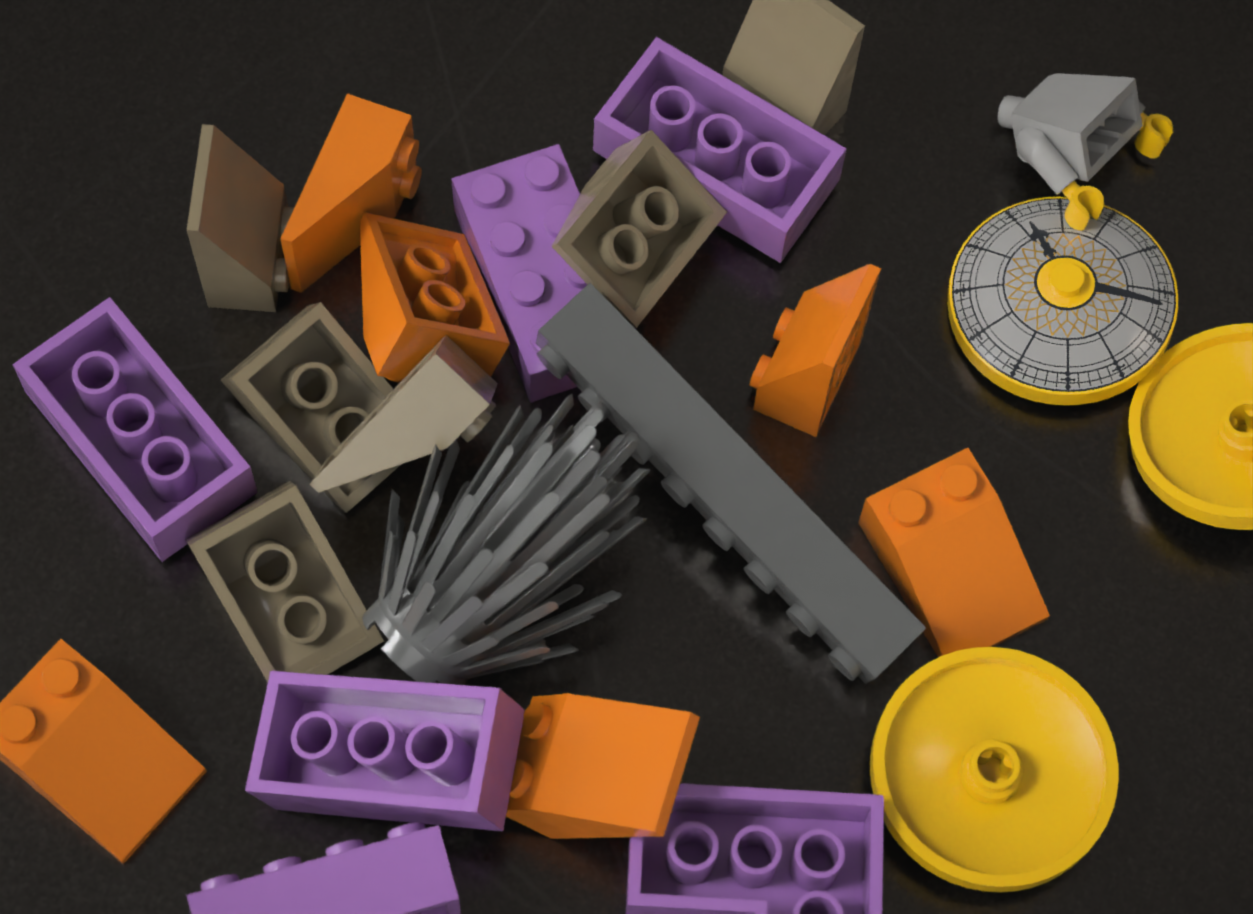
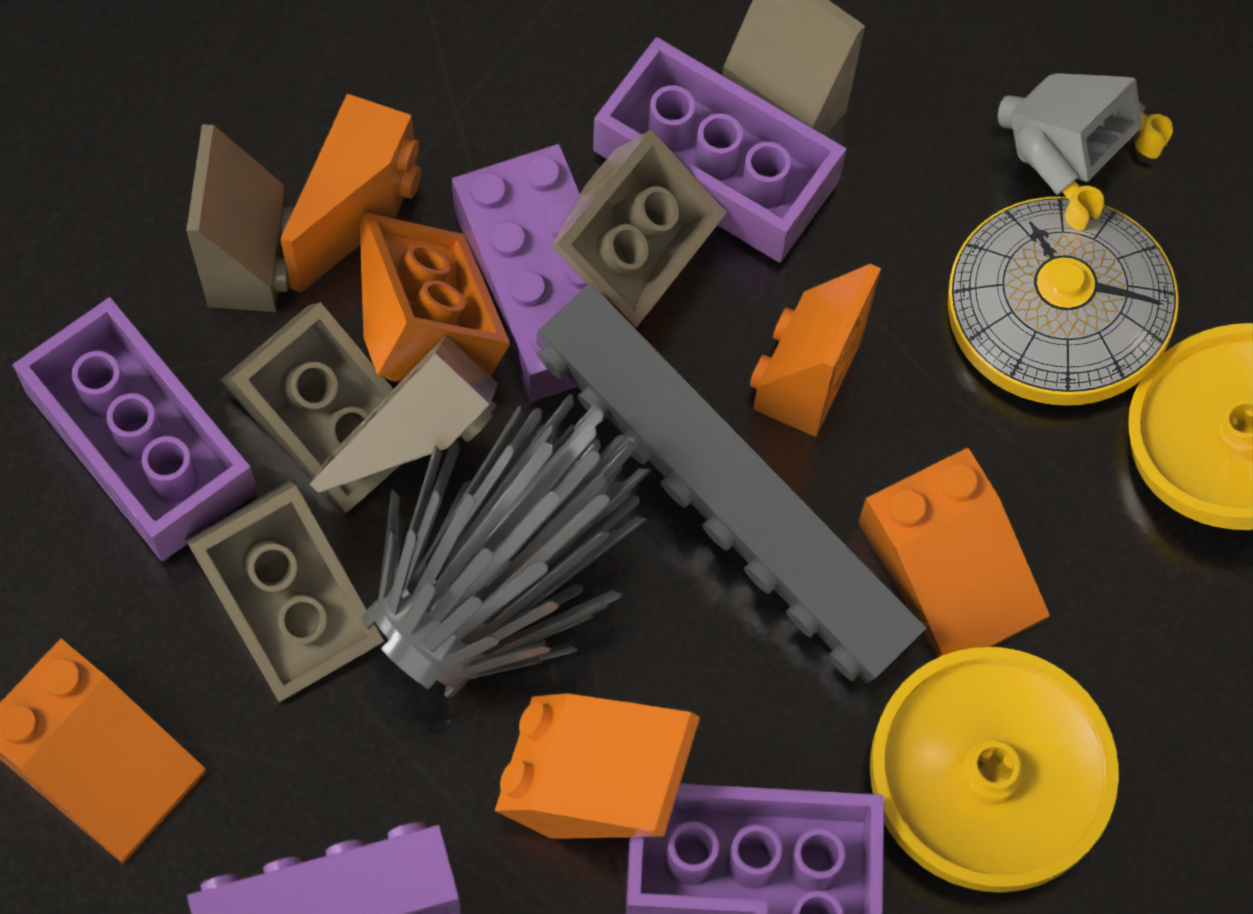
(386, 749): medium lavender brick -> none

